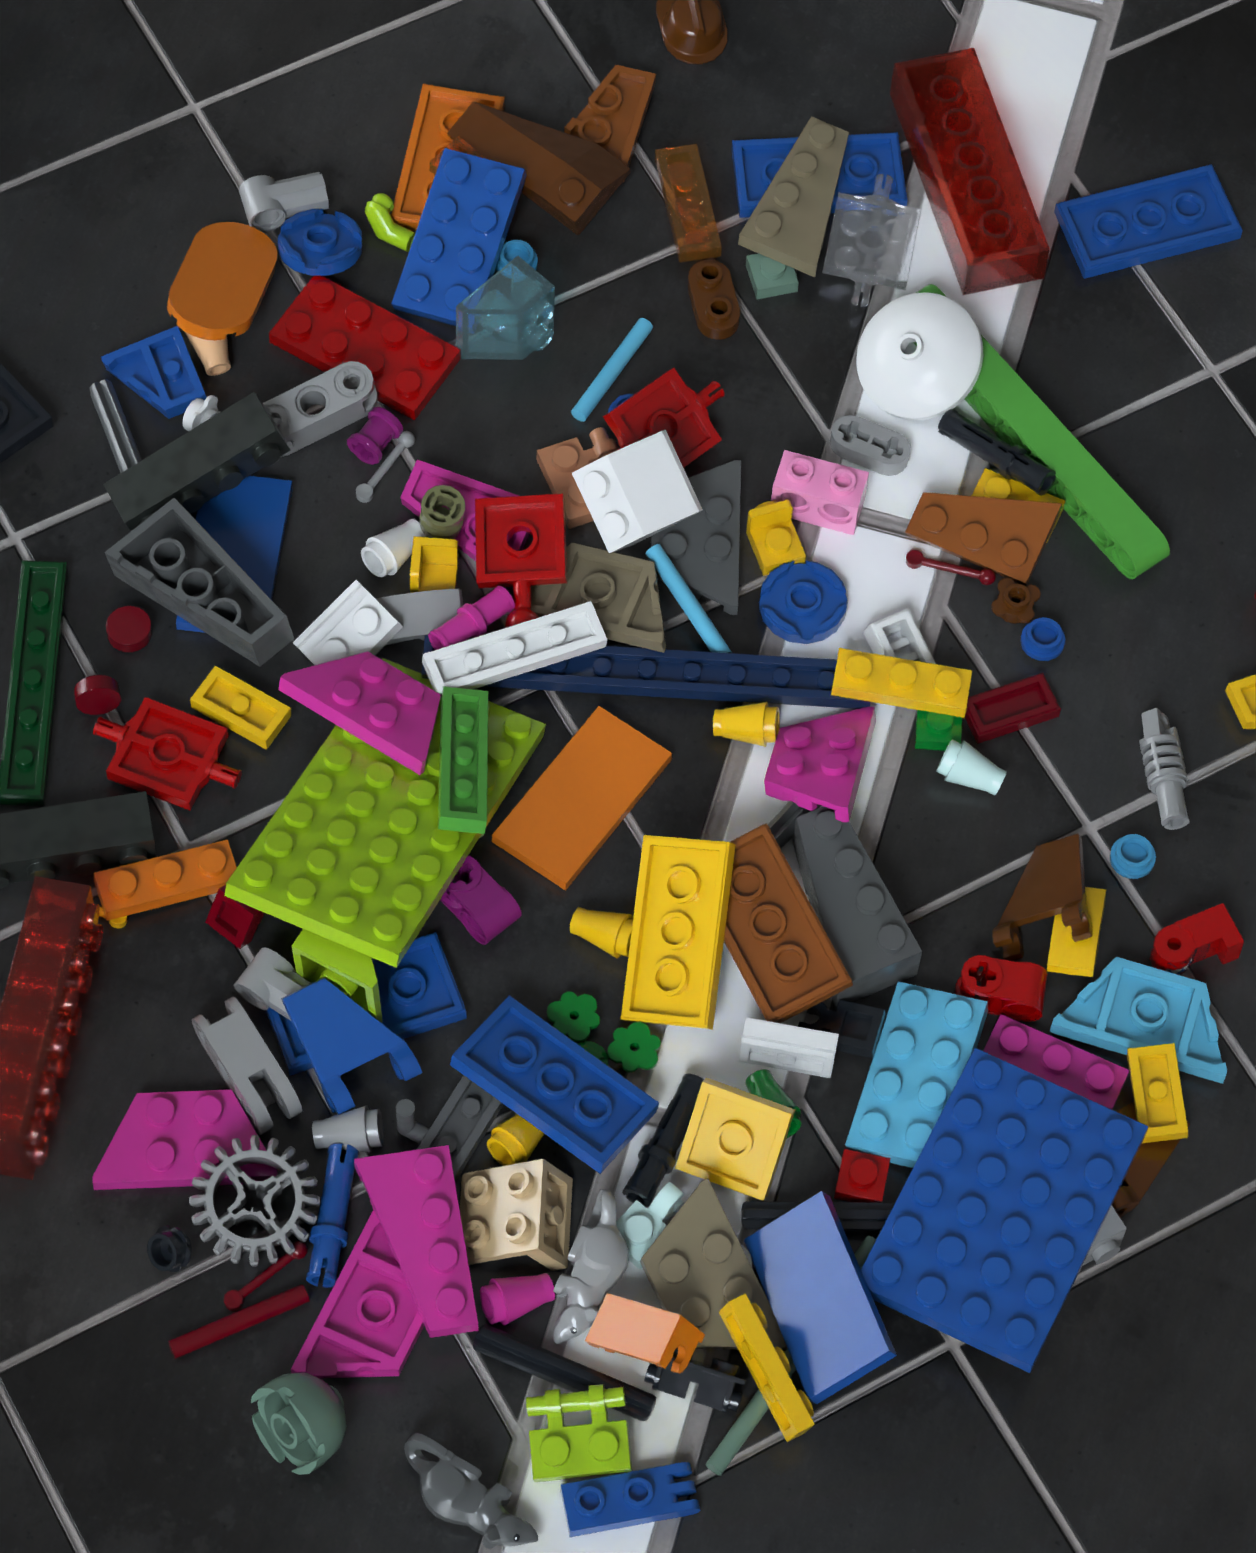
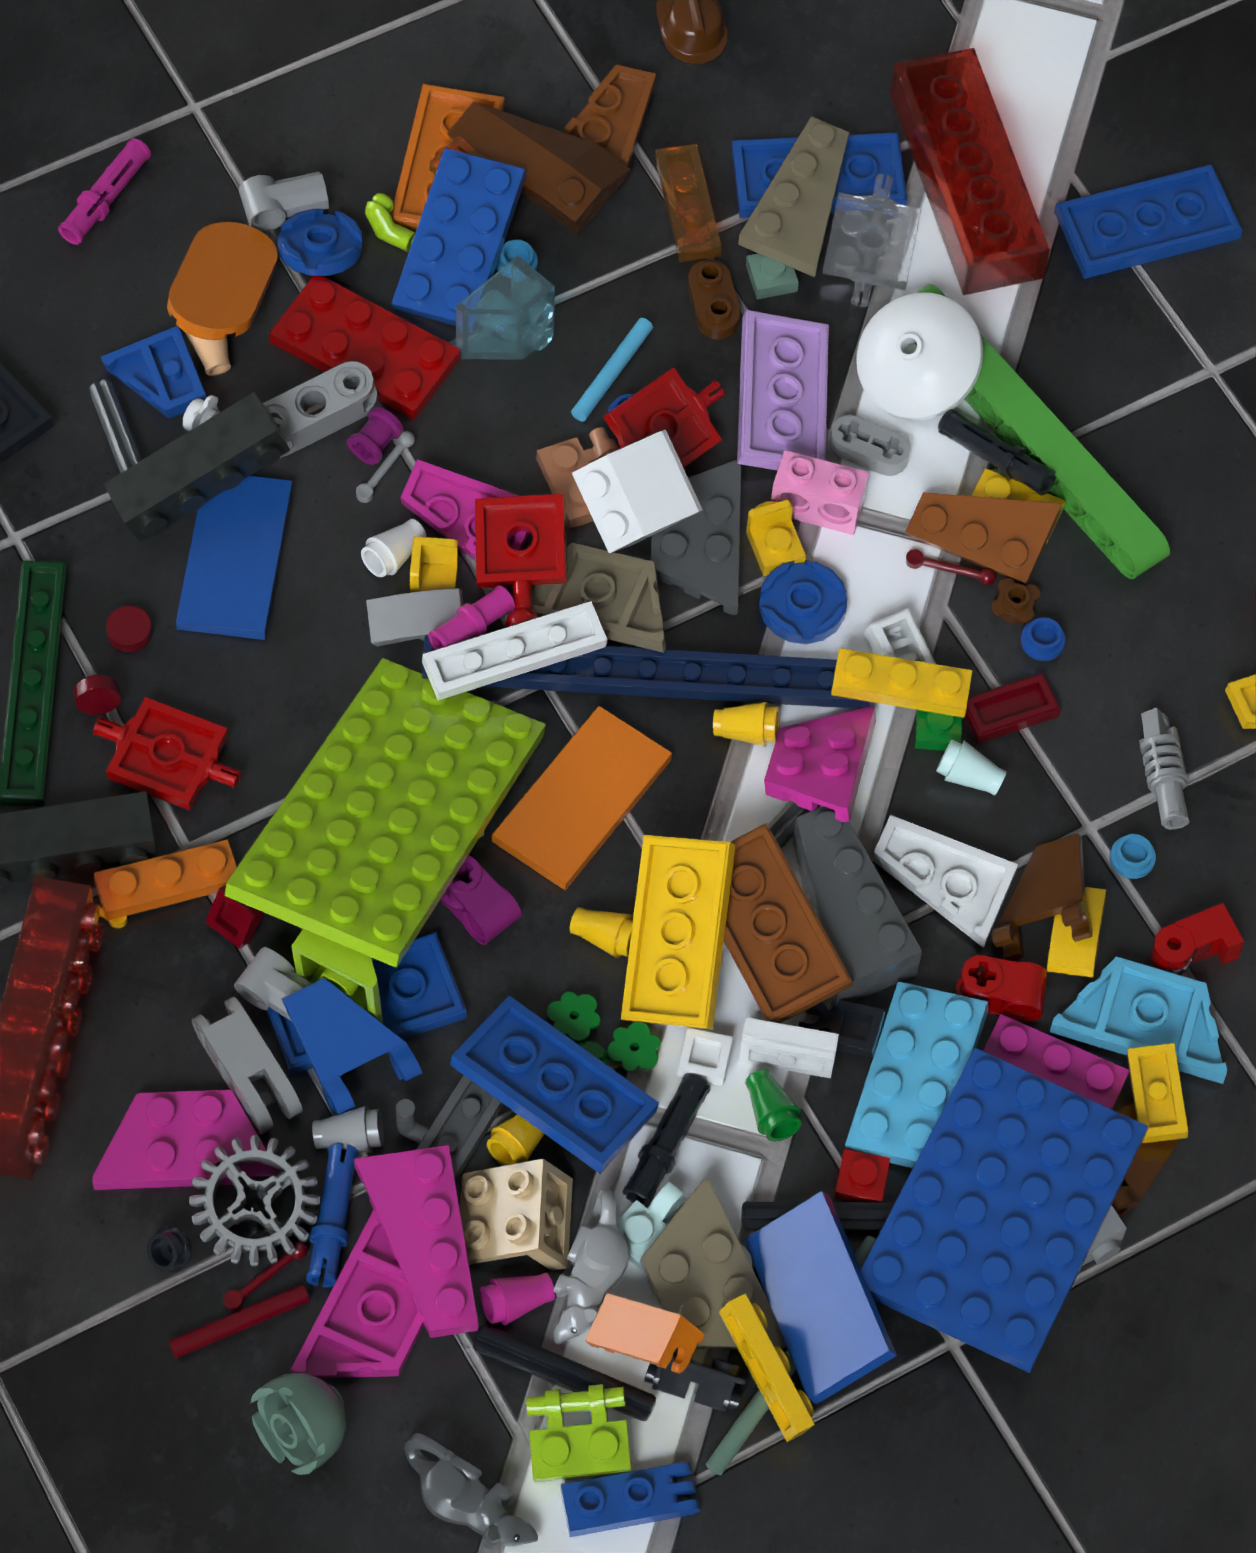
(83, 216): none -> dark pink pin
(197, 580): dark grey wedge -> none
(240, 707): yellow plate -> none
(348, 628): white plate -> none
(370, 703): dark pink wing -> none
(442, 522): olive wheel -> none
(463, 760): bright green plate -> none
(687, 600): medium azure bar -> none
(705, 1055): none -> white plate
(735, 1139): yellow plate -> none
(781, 389): none -> lavender tile
(947, 875): none -> white wing

